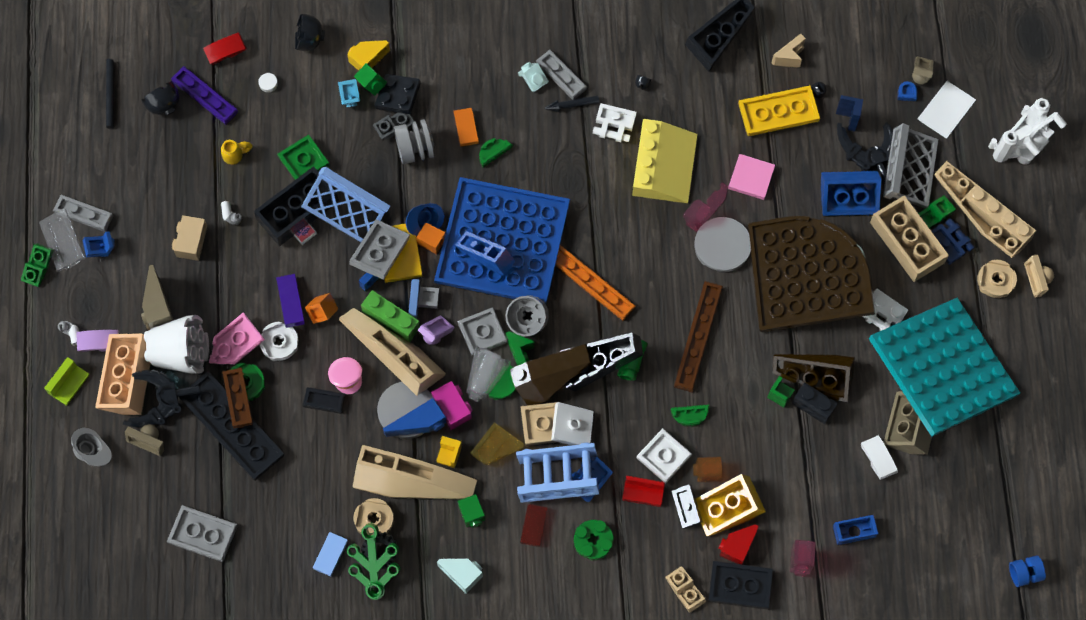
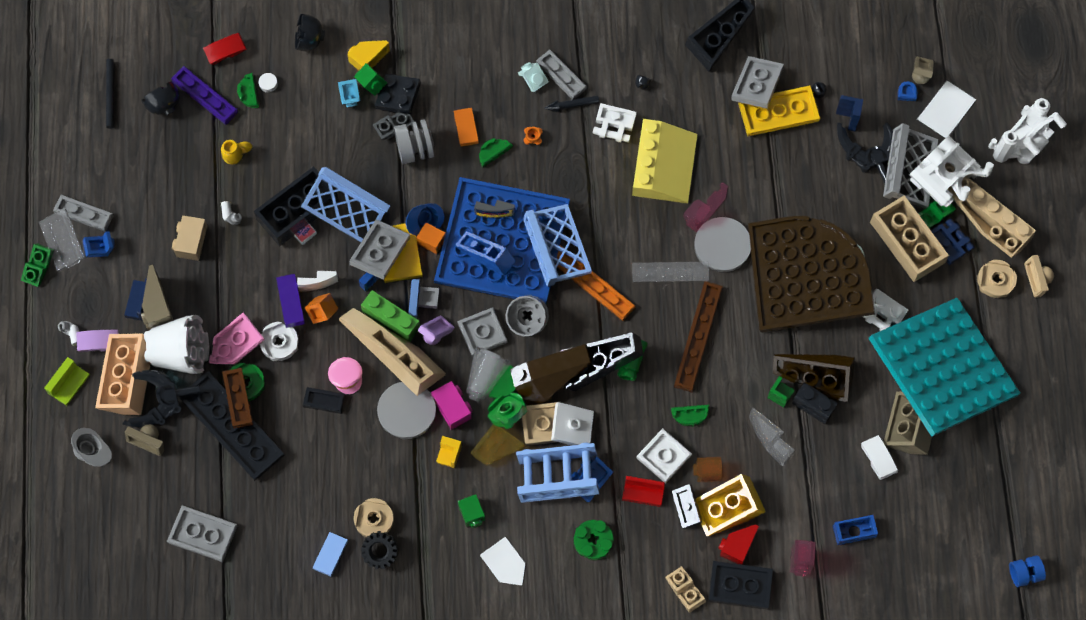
(134, 305): none -> dark blue panel
(247, 91): none -> green tile
(302, 157): green plate -> none
(323, 280): none -> white slope
(373, 565): green plant -> none
(407, 477): tan wedge -> none
(420, 420): blue slope -> none
(461, 572): light aqua slope -> none
(500, 210): none -> dark grey slope
(505, 562): none -> white sticker
(515, 410): none -> green plate
(518, 345): green slope -> none
(529, 131): none -> orange plate
(533, 525): clear red tile -> none
(541, 244): none -> light blue fence
(670, 271): none -> clear plate
(751, 176): bright pink tile -> none
(757, 82): none -> light grey plate
(770, 437): none -> clear slope
(788, 54): tan slope -> none
(850, 193): blue slope -> none
(936, 179): none -> white piece

